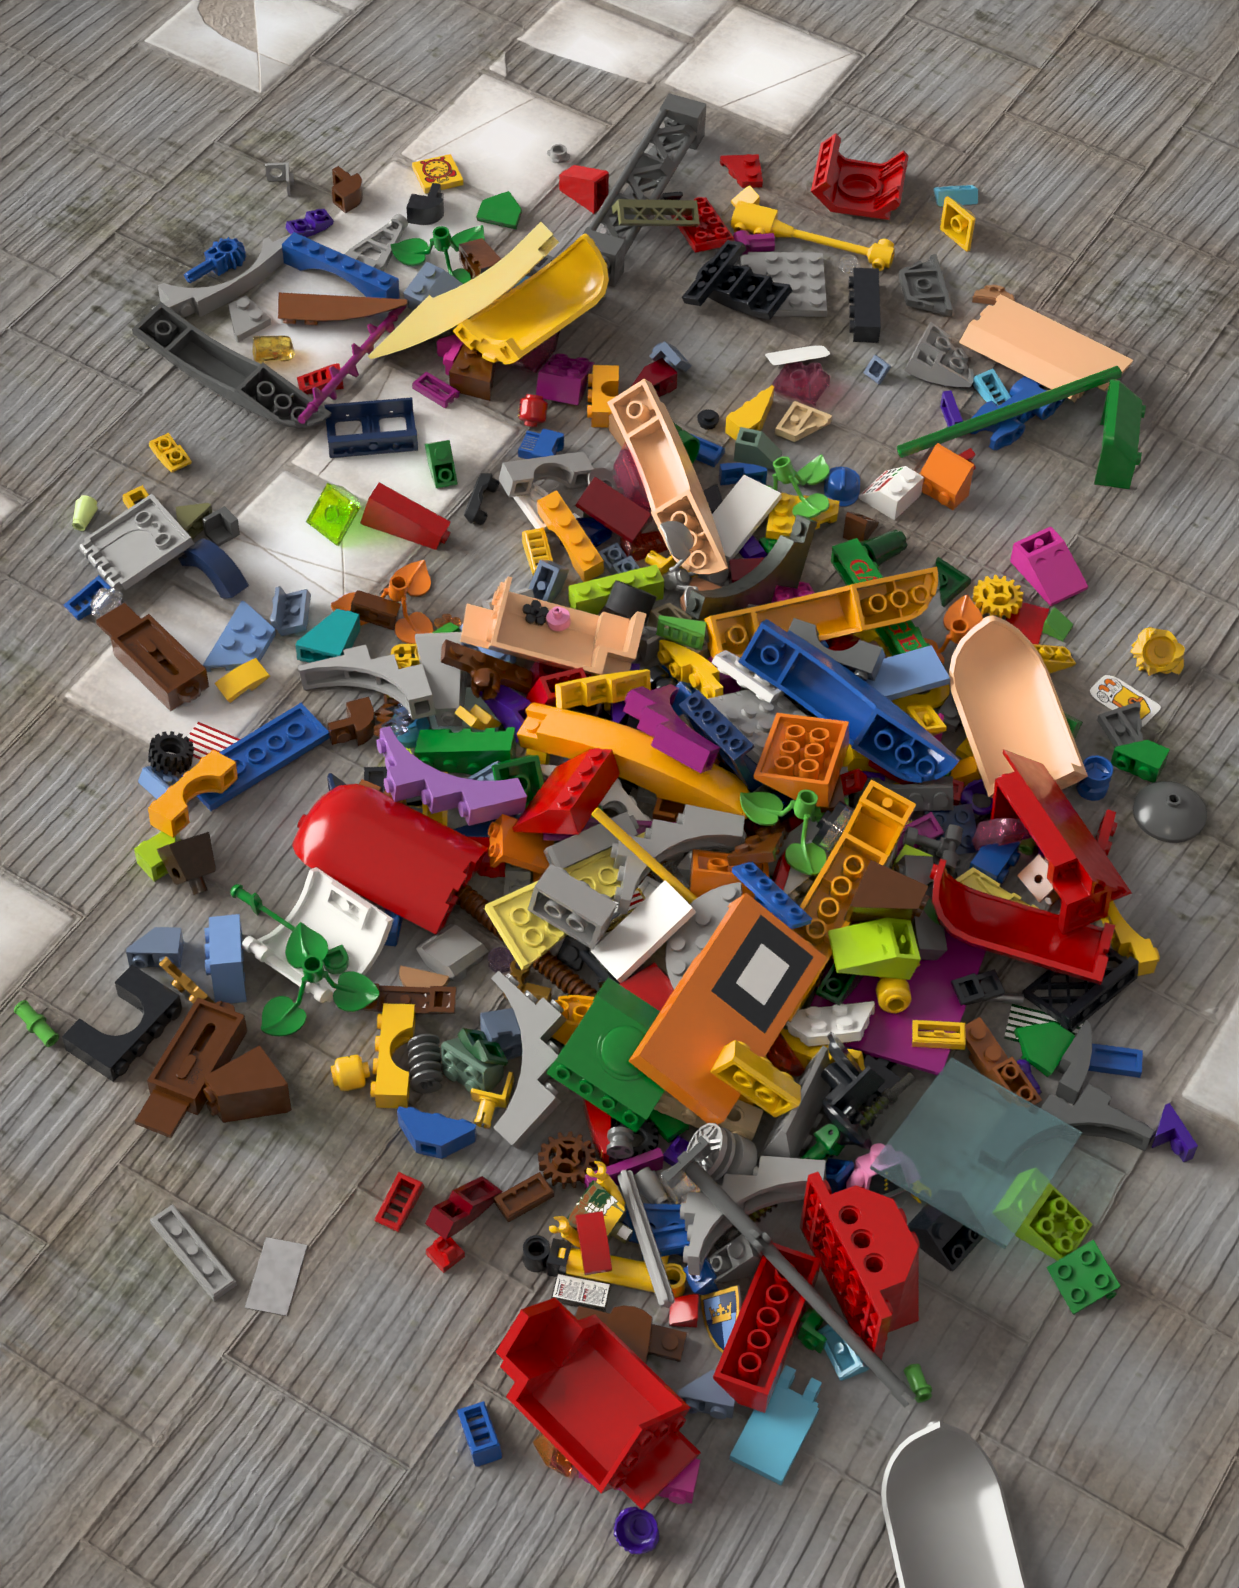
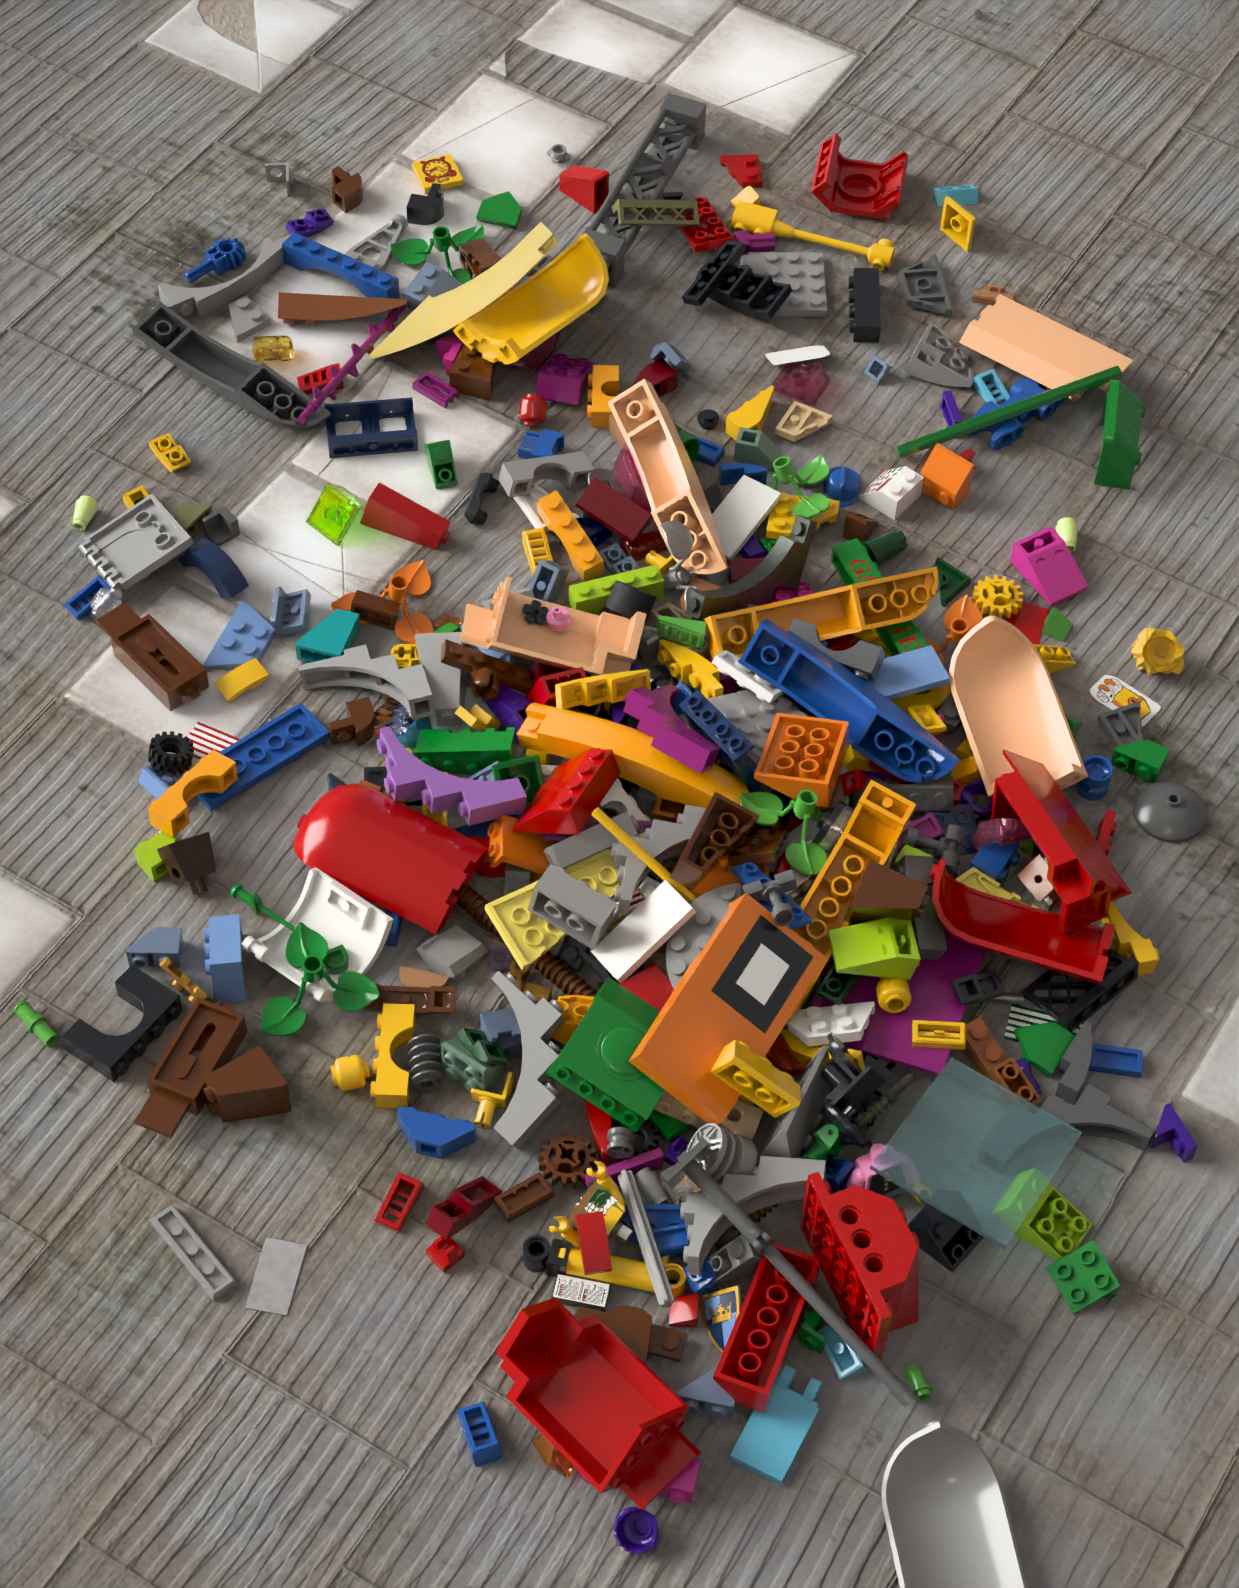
(715, 836): none -> reddish brown wedge
(772, 893): none -> dark grey bar
(1068, 530): none -> yellowish green cone

